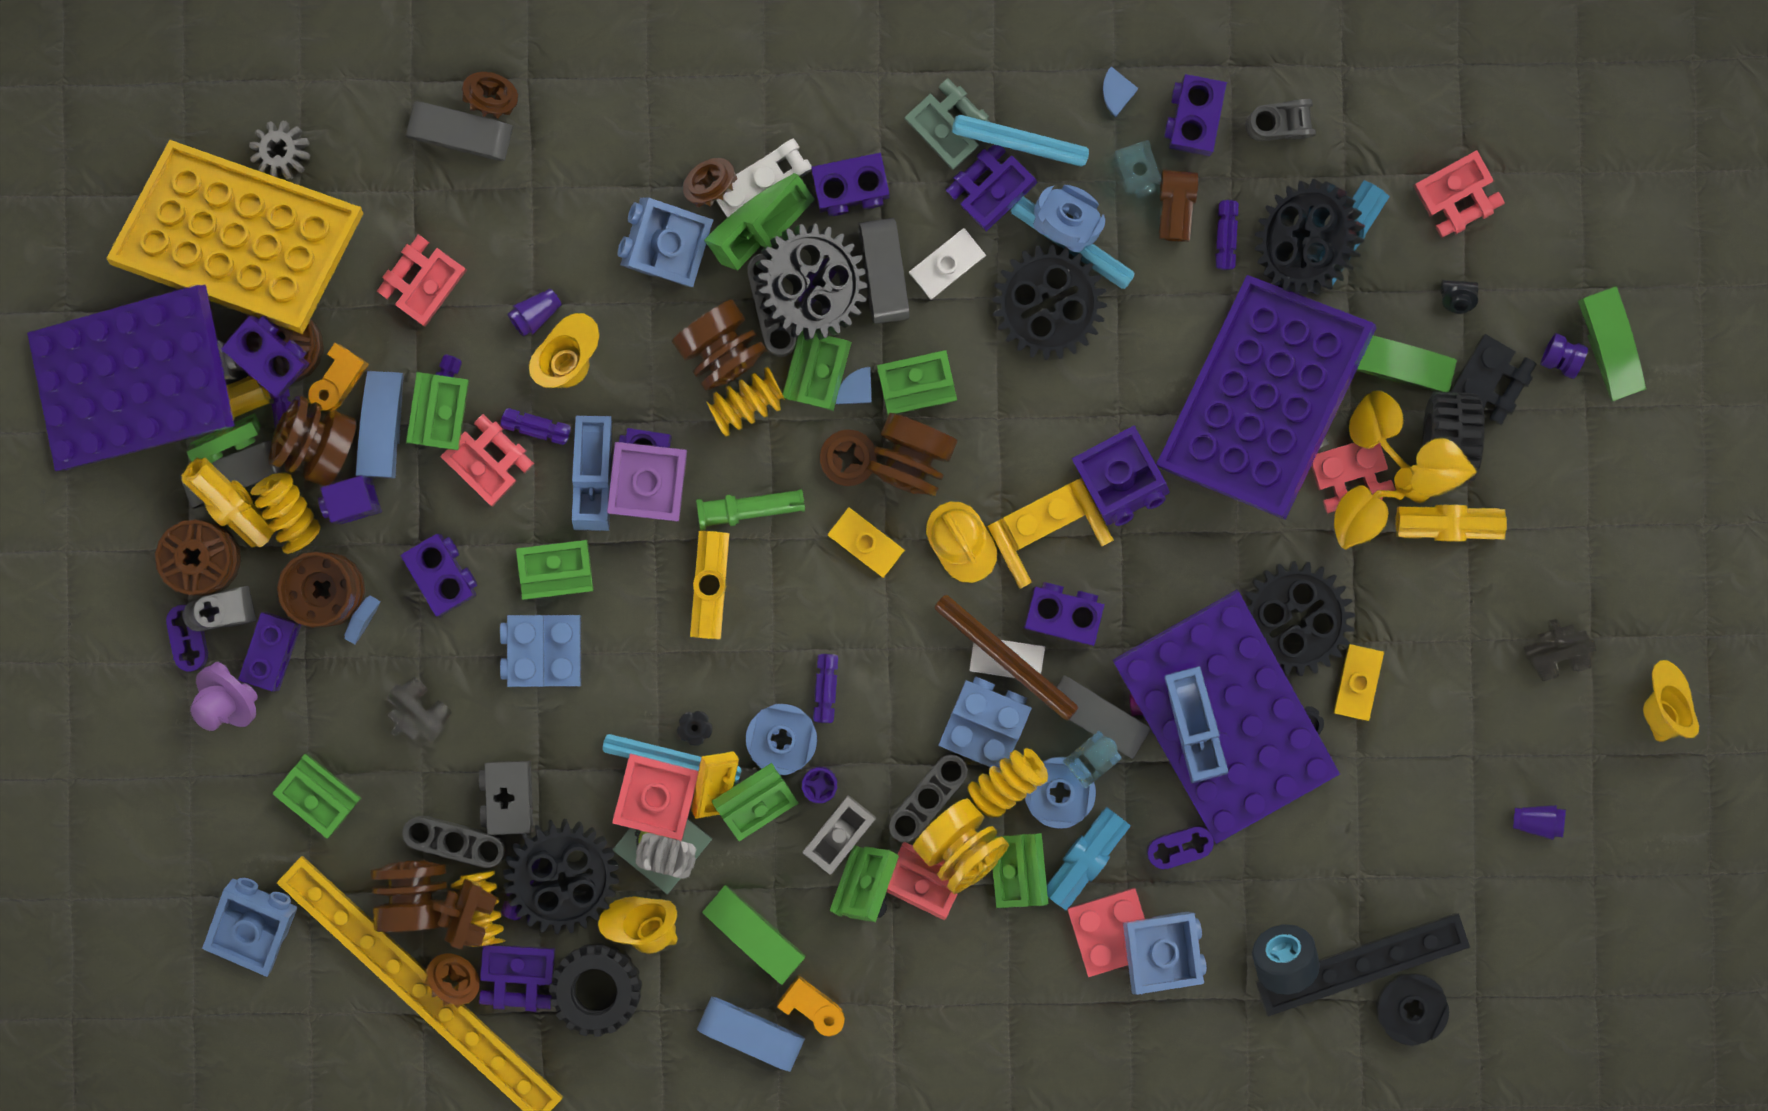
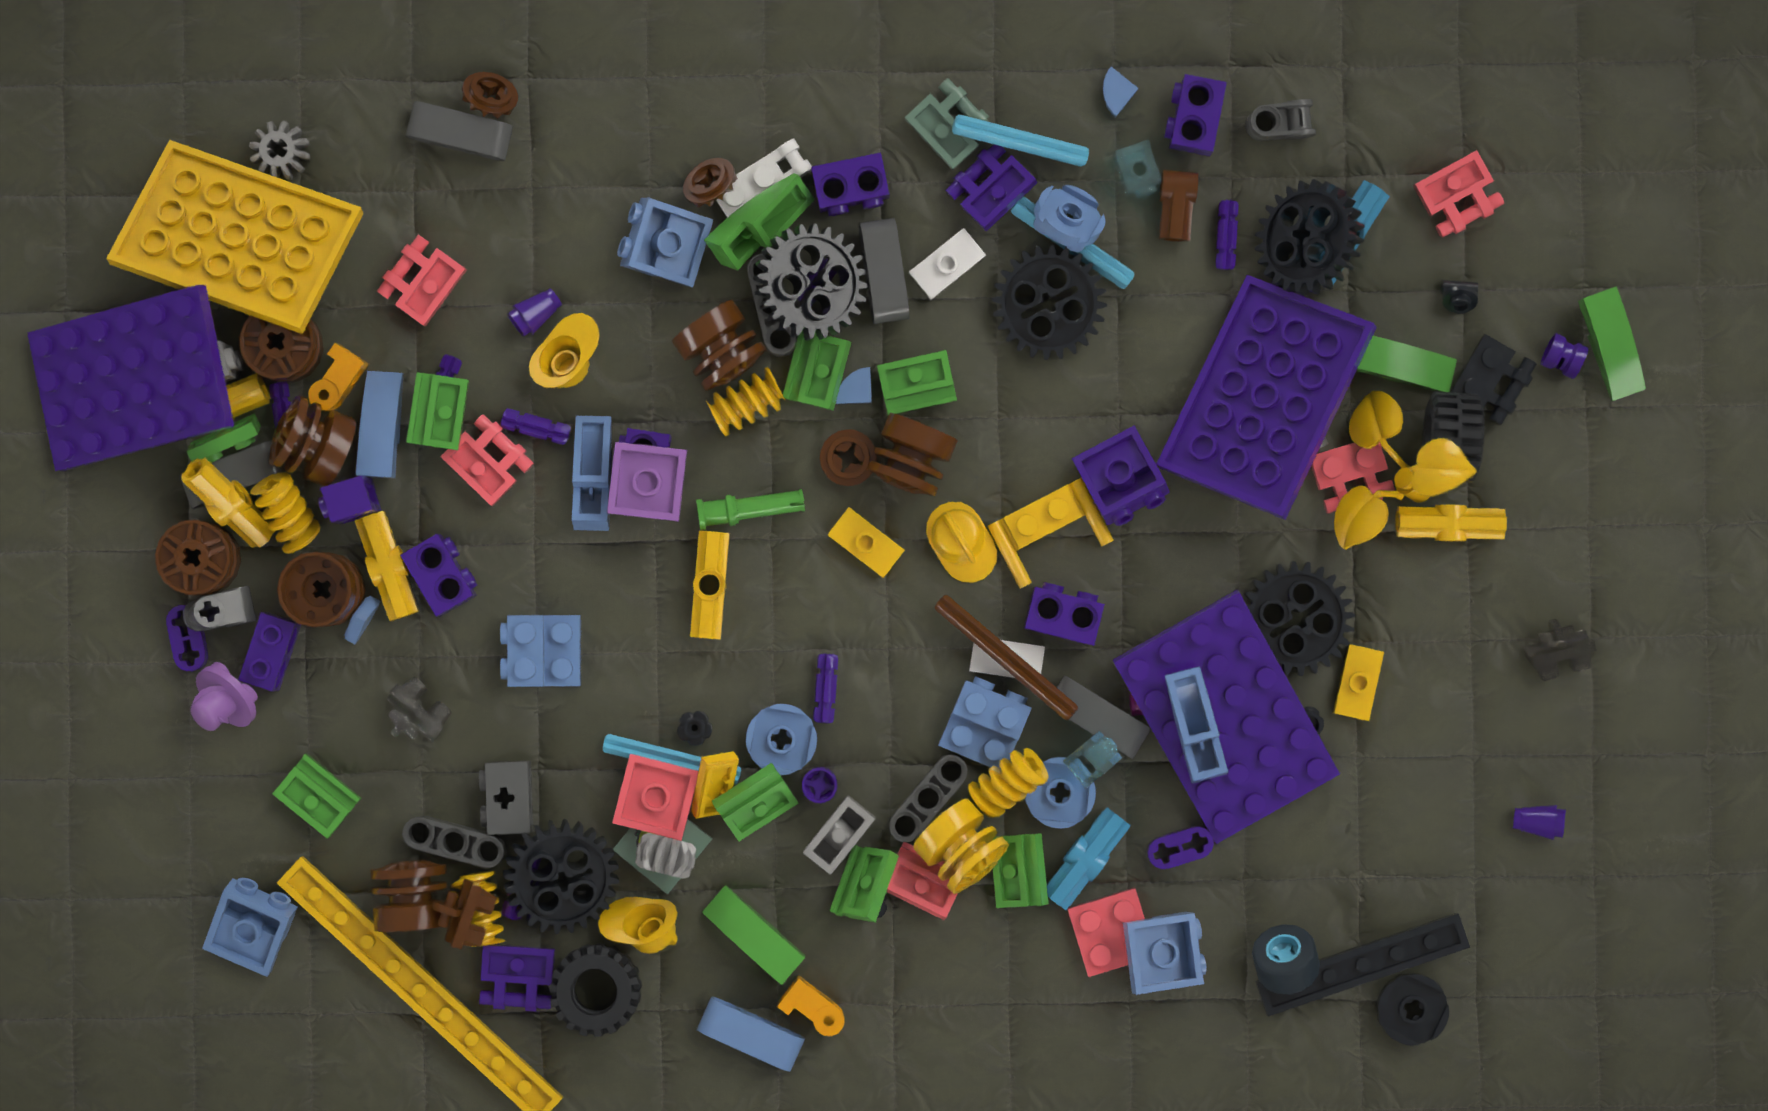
(260, 363): dark purple brick -> none
(386, 565): none -> yellow piece
(459, 970): dark orange gear -> none
(554, 569): bright green plate -> none
(1670, 706): yellow piece -> none

